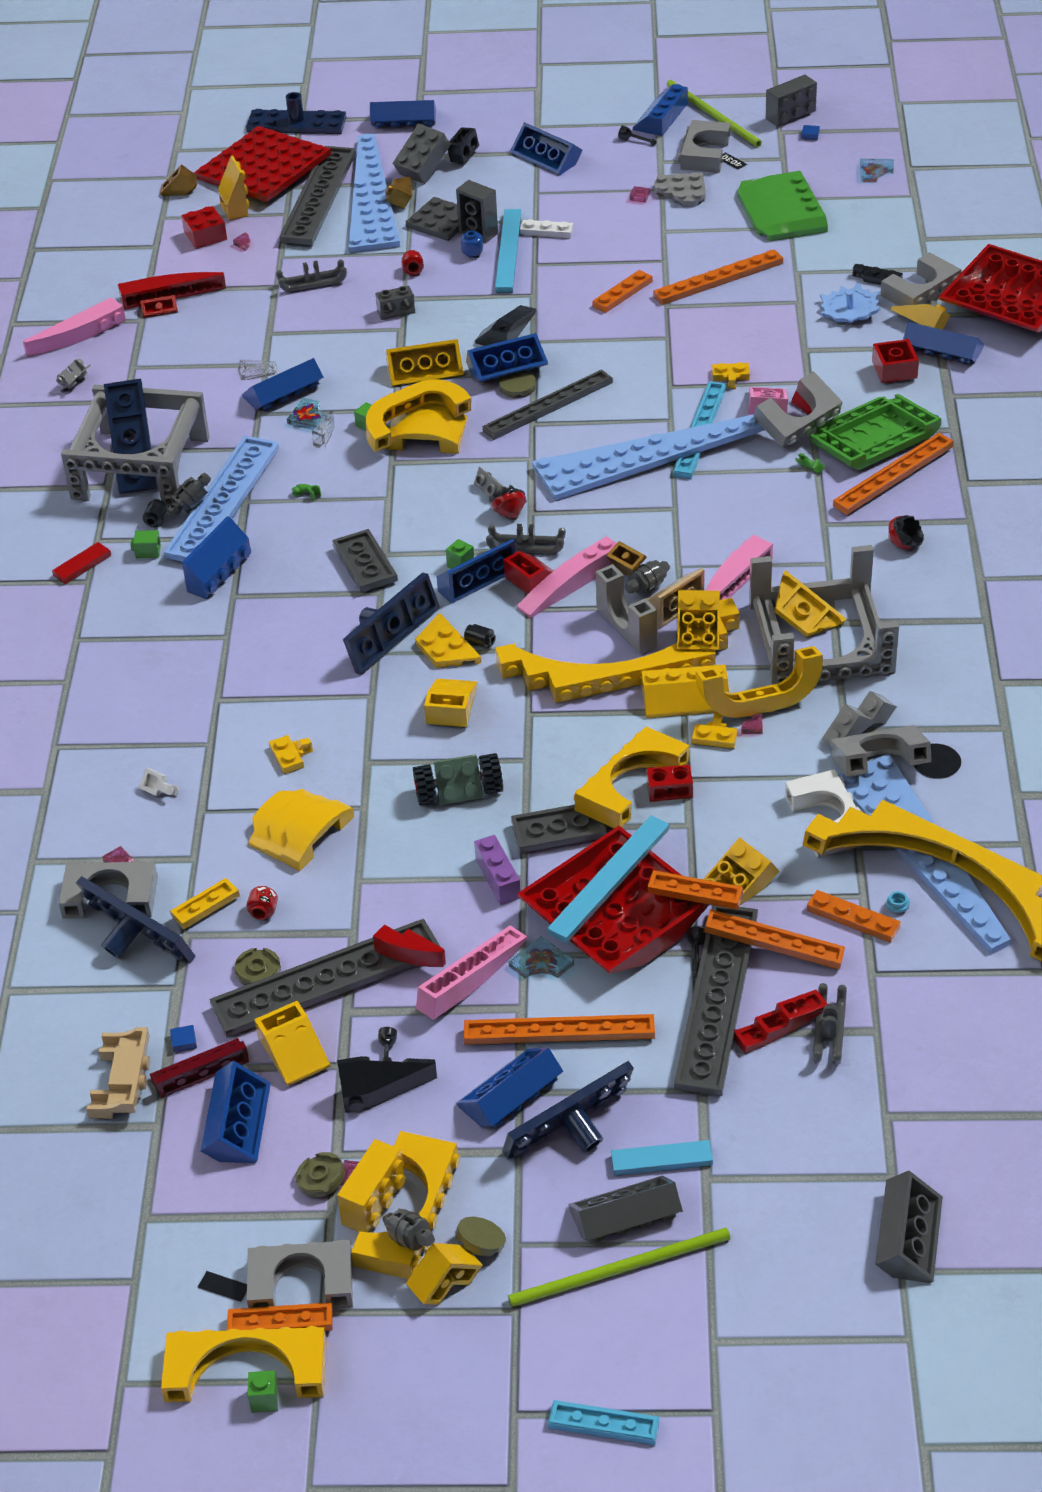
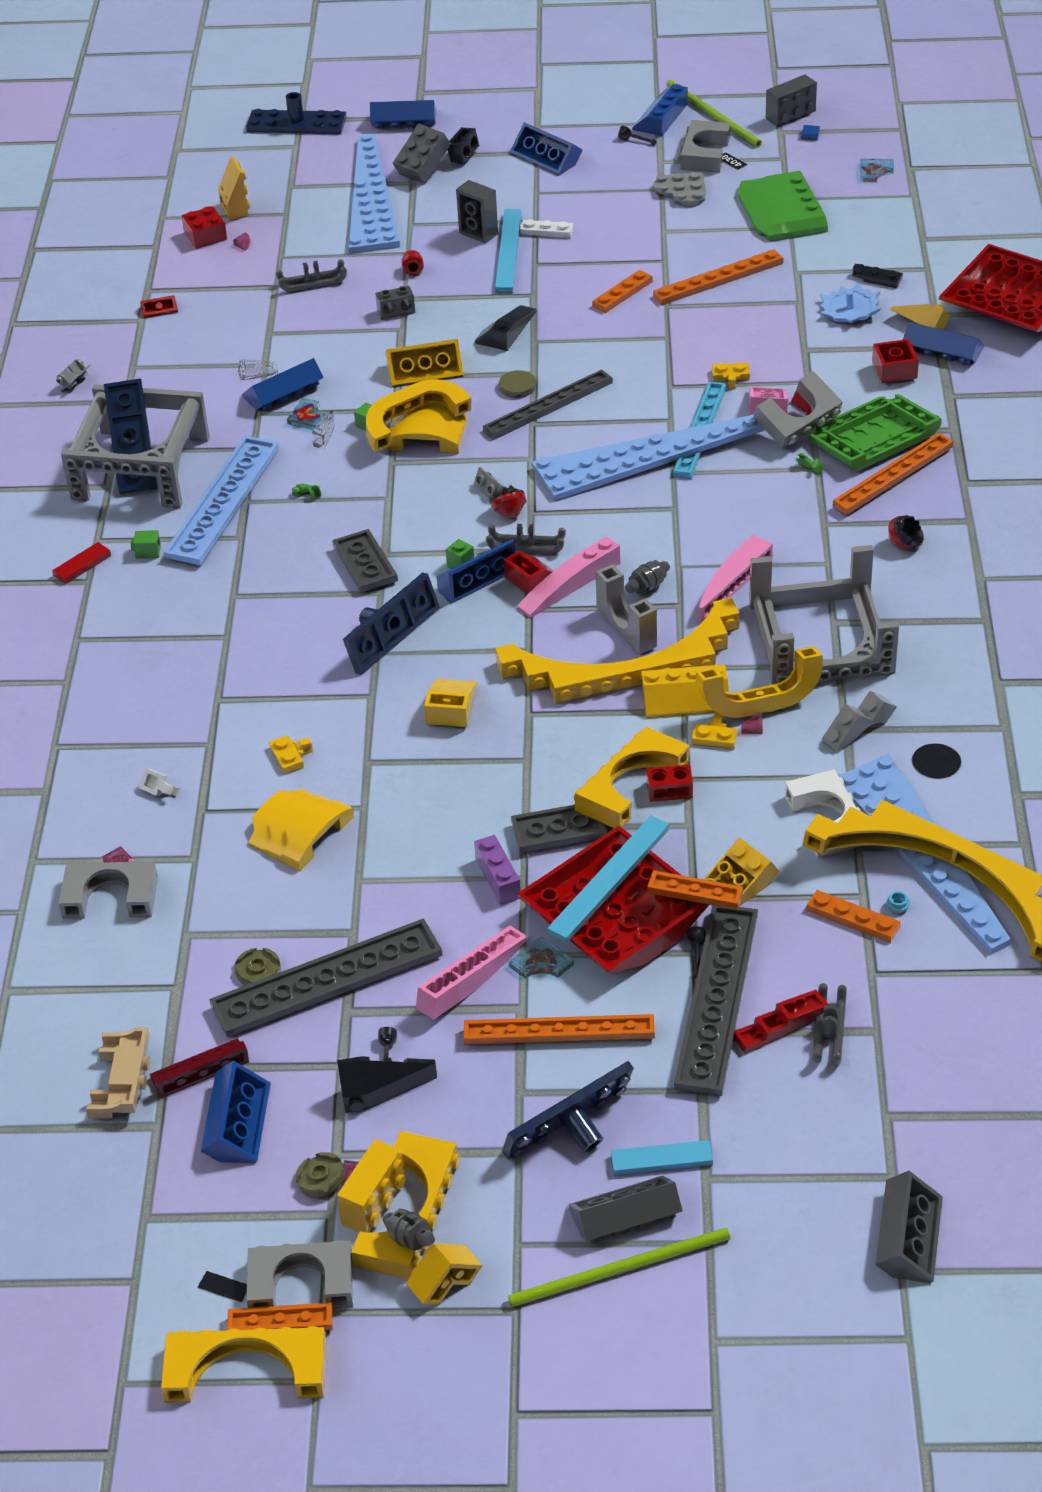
(76, 328): bright pink slope -> none
(131, 924): dark blue plate -> none
(154, 513): black brick -> none
(167, 285): red slope -> none
(179, 182): pearl gold slope -> none
(183, 1038): blue tile -> none
(189, 494): dark grey piece -> none
(204, 903): yellow plate -> none
(215, 558): blue slope -> none
(262, 902): red head -> none
(263, 1391): bright green brick -> none
(269, 161): red plate -> none
(291, 1043): yellow slope -> none
(317, 197): dark grey plate -> none
(399, 192): pearl gold slope -> none
(408, 947): red slope -> none
(436, 219): dark grey plate -> none
(444, 644): yellow wing -> none
(458, 779): plate -> none
(471, 244): blue head -> none
(479, 636): black brick -> none
(480, 1236): olive tile -> none
(506, 357): blue slope -> none
(510, 1087): blue slope -> none
(604, 1422): medium azure tile -> none
(625, 558): pearl gold slope -> none
(639, 194): clear pink tile -> none
(667, 599): tan slope -> none
(698, 620): yellow slope -> none
(774, 939): orange plate -> none
(804, 608): yellow wing -> none
(852, 751): light grey arch -> none
(930, 267): light grey arch -> none

